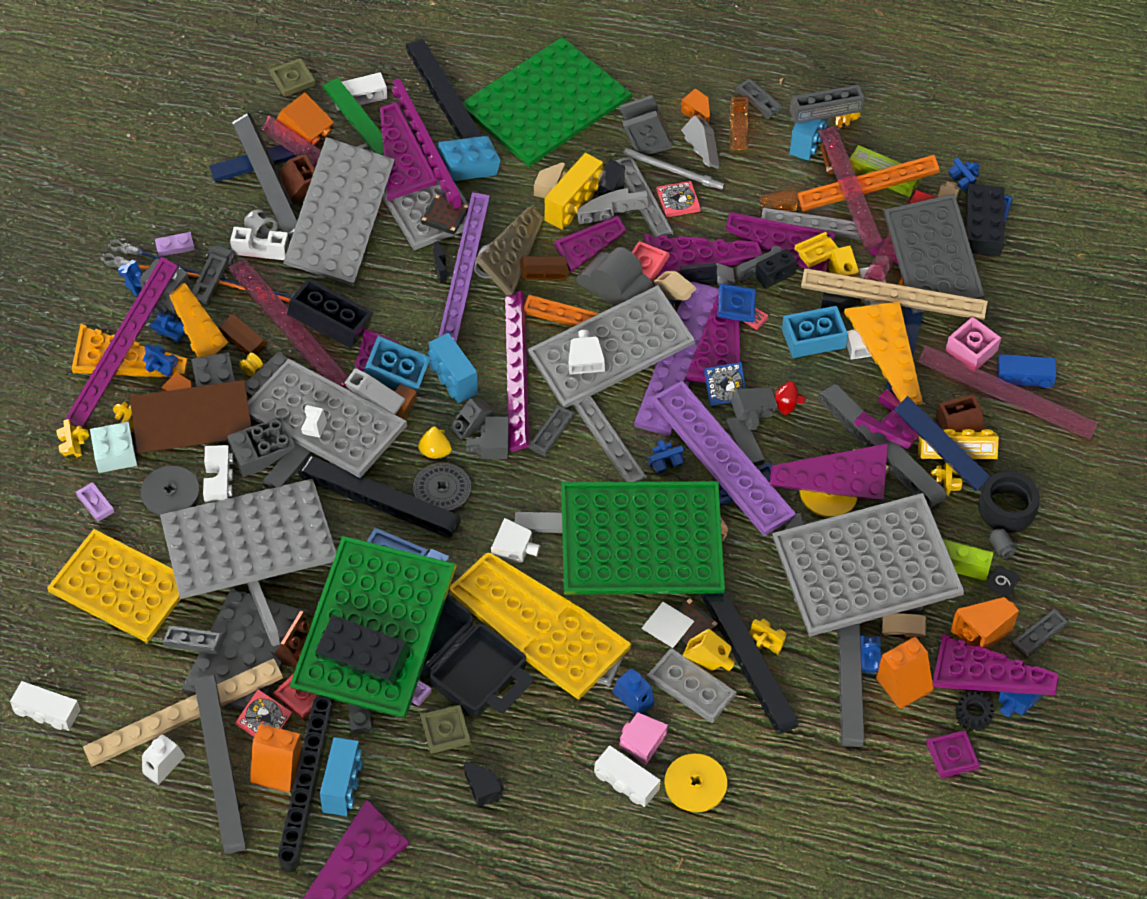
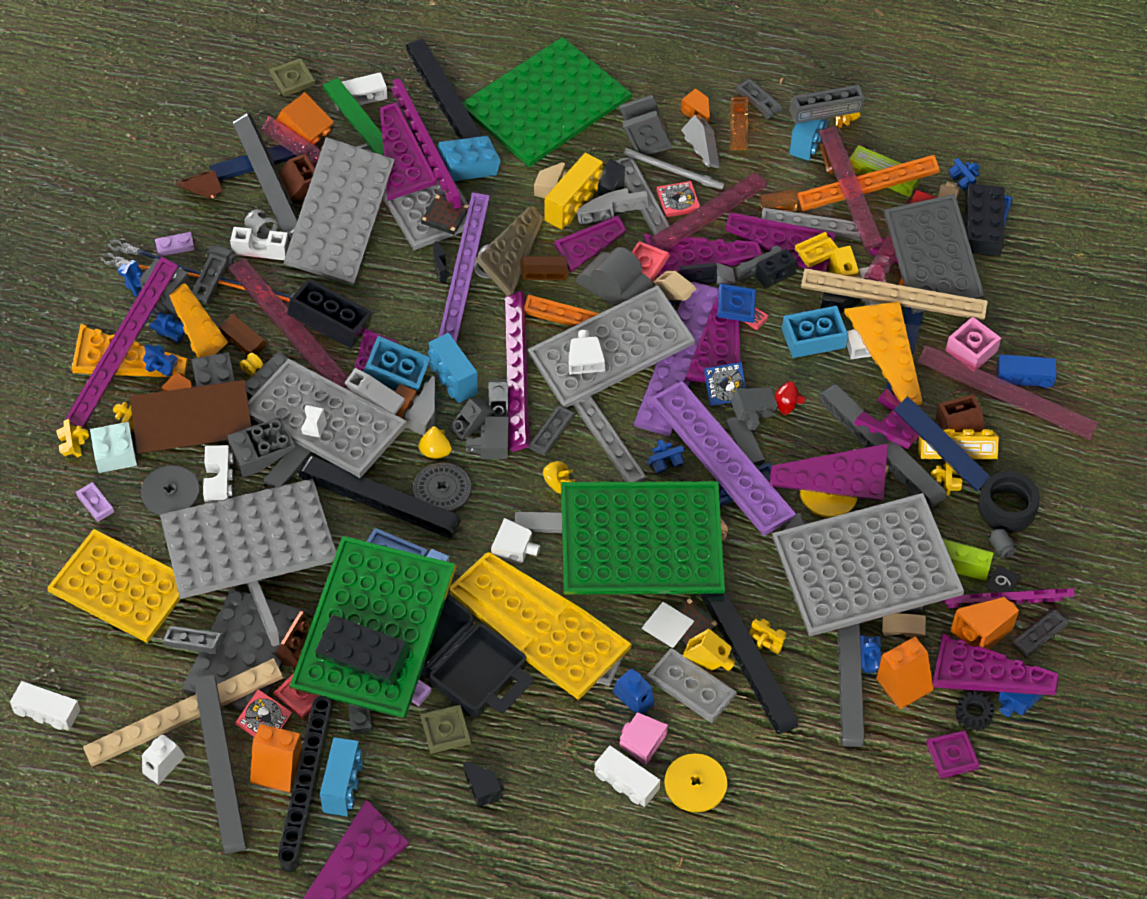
(203, 184): none -> copper slope
(422, 413): none -> light grey slope
(498, 397): none -> slope
(555, 473): none -> yellow piece
(709, 211): none -> clear pink plate
(1016, 597): none -> magenta wing

